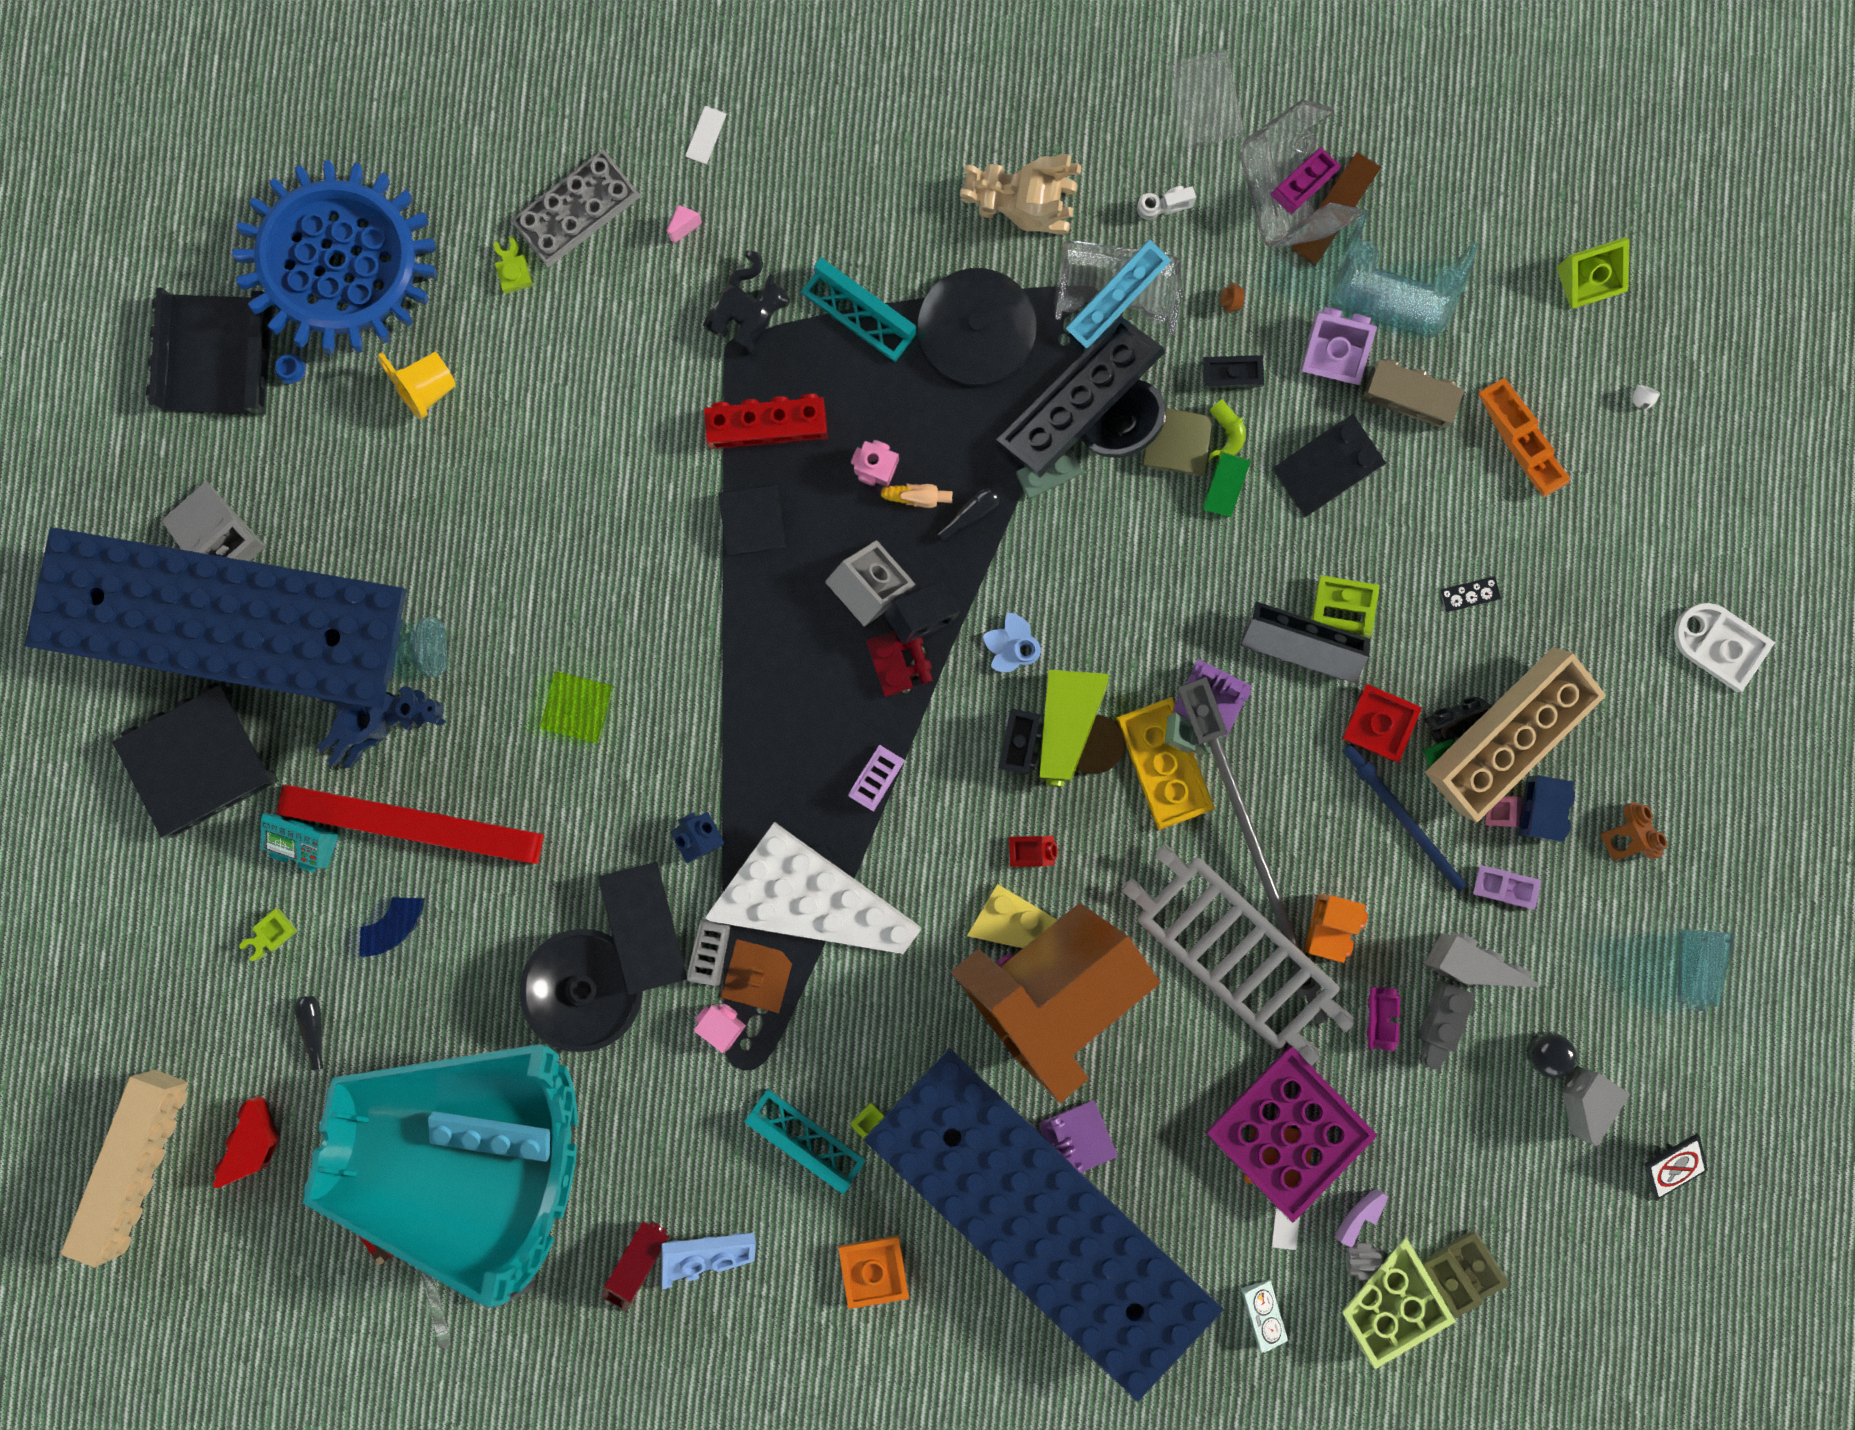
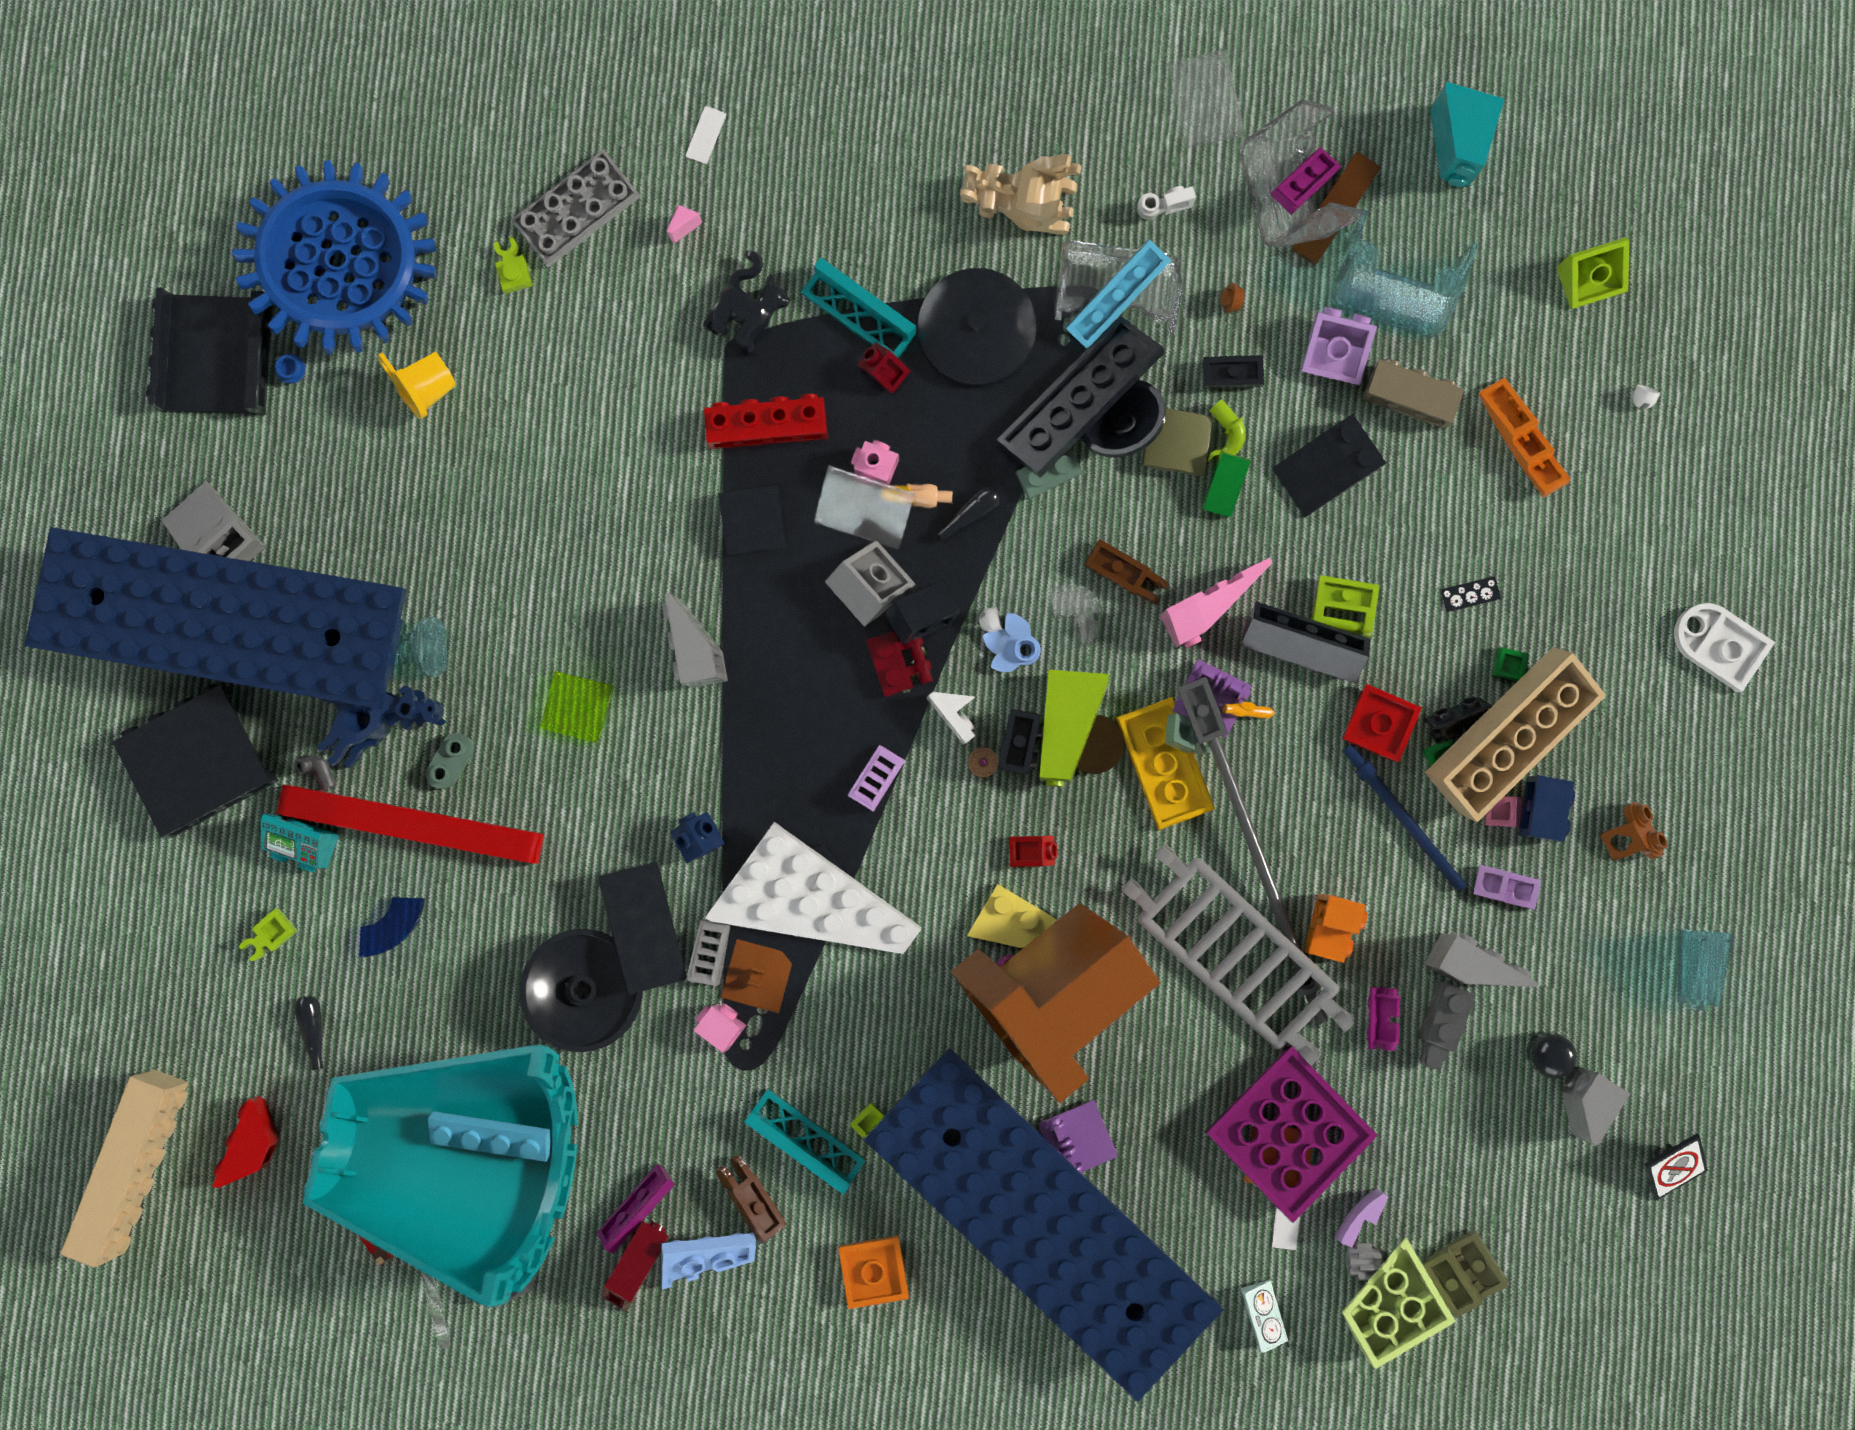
(316, 767): none -> flat silver arm
(451, 762): none -> sand green plate
(635, 1208): none -> magenta tile
(697, 655): none -> light grey slope
(751, 1200): none -> reddish brown hinge
(864, 507): none -> clear piece
(883, 367): none -> dark red bracket
(947, 707): none -> white slope
(983, 762): none -> medium nougat tile
(990, 620): none -> white hinge
(1077, 603): none -> clear brick
(1123, 571): none -> reddish brown hinge
(1199, 612): none -> bright pink wedge
(1248, 709): none -> light orange piece
(1463, 131): none -> teal slope
(1509, 664): none -> green tile

